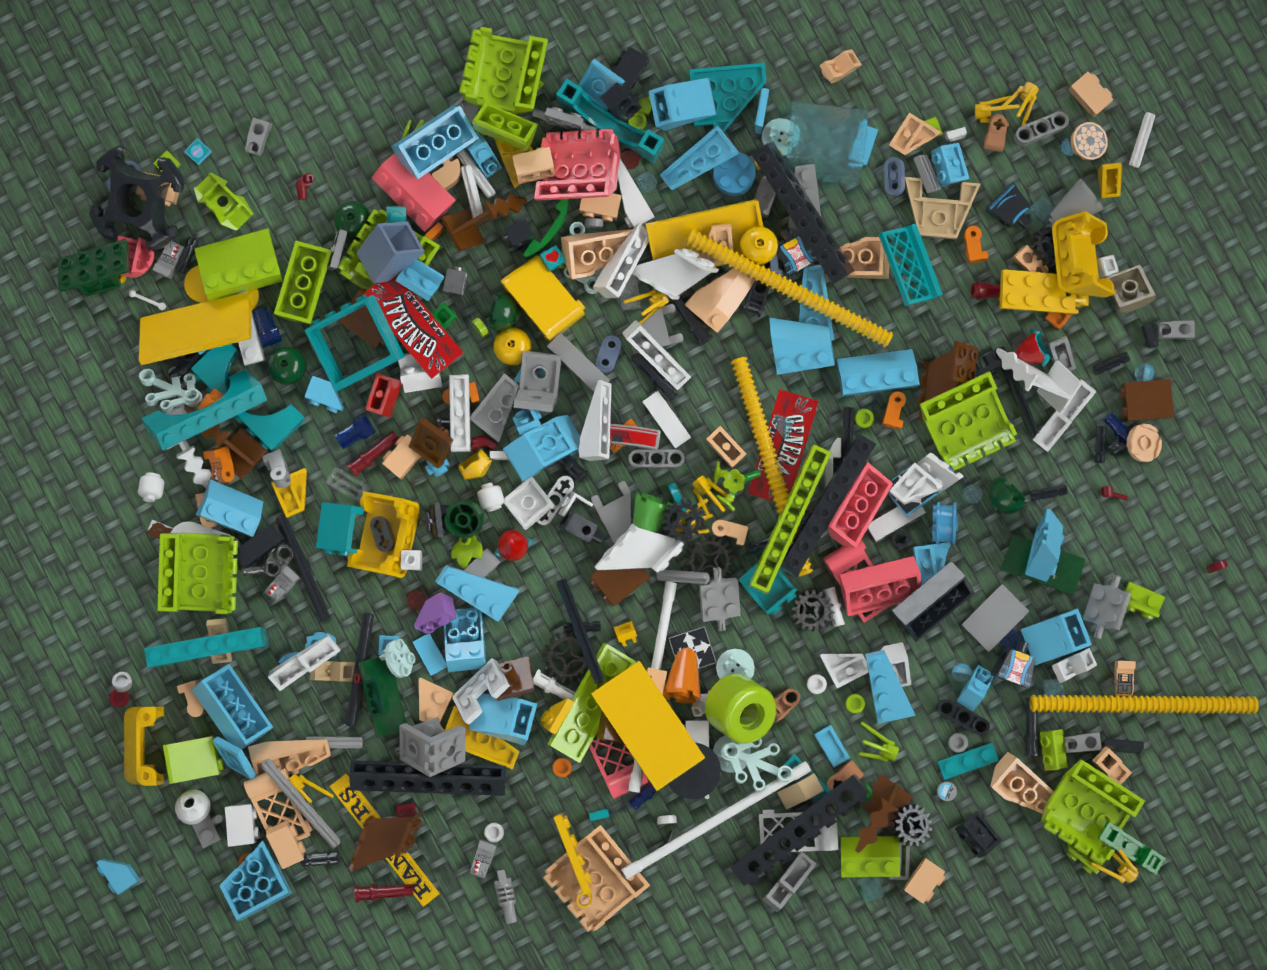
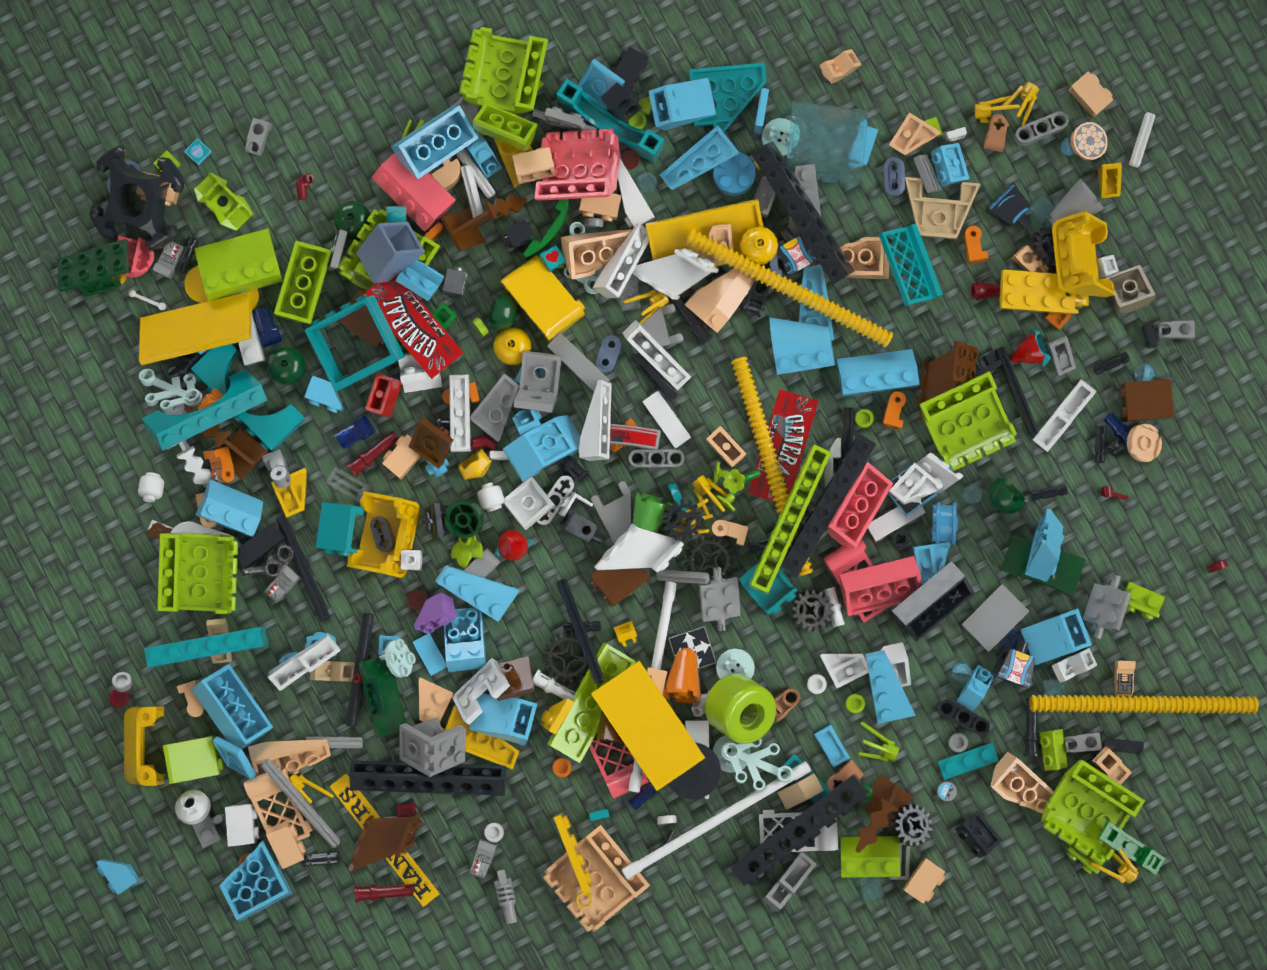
(1055, 387): white piece -> none

